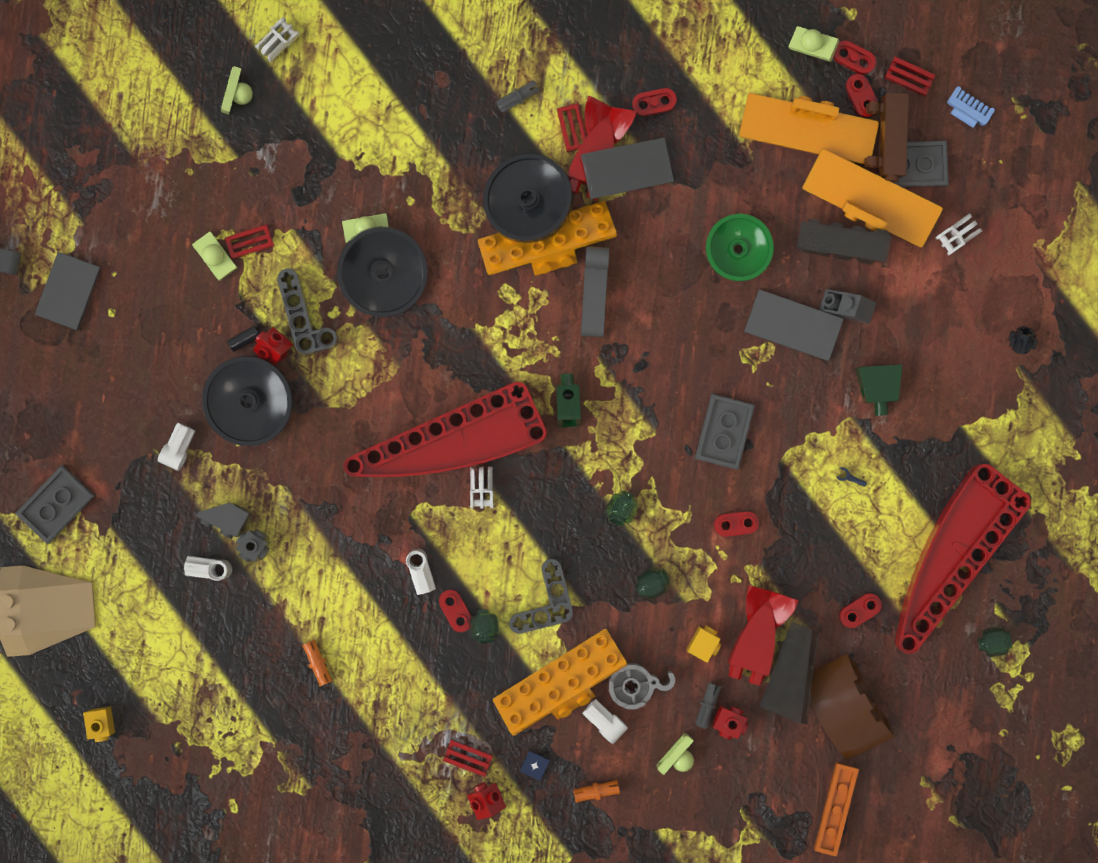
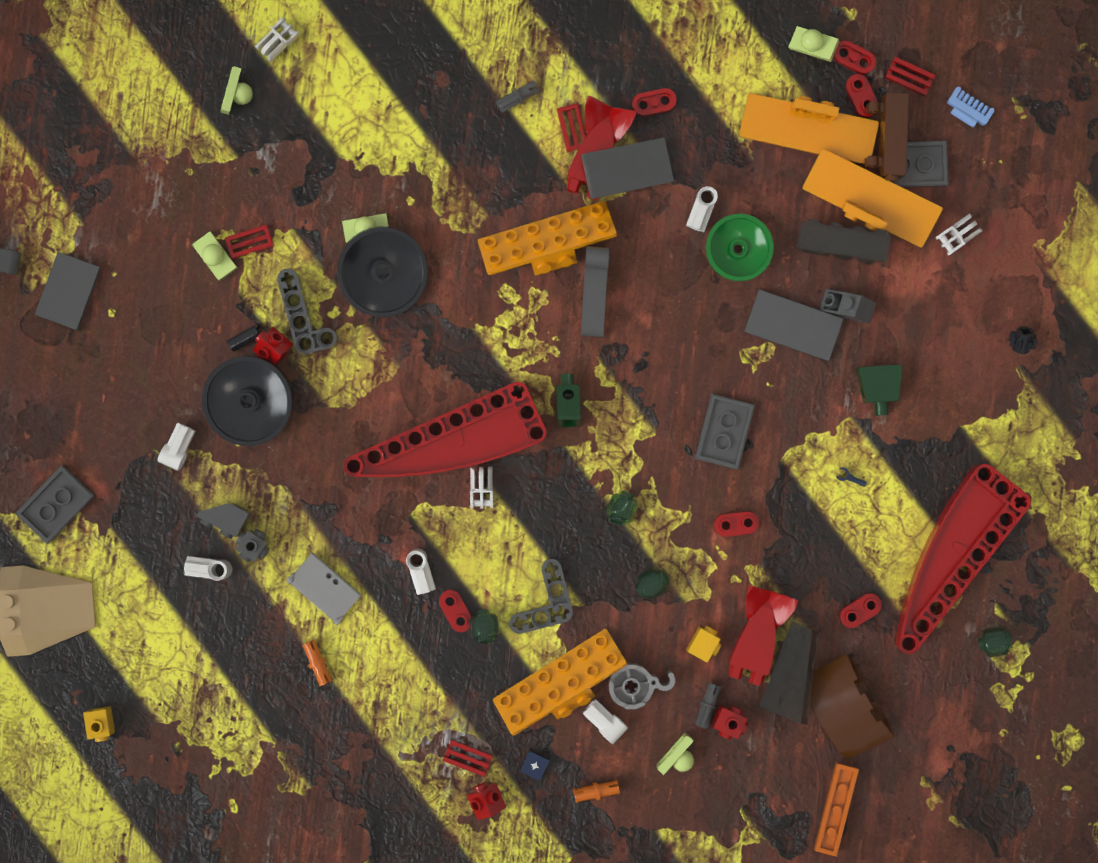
(321, 590): none -> light grey door
(528, 198): black dish -> none
(701, 211): none -> white piece

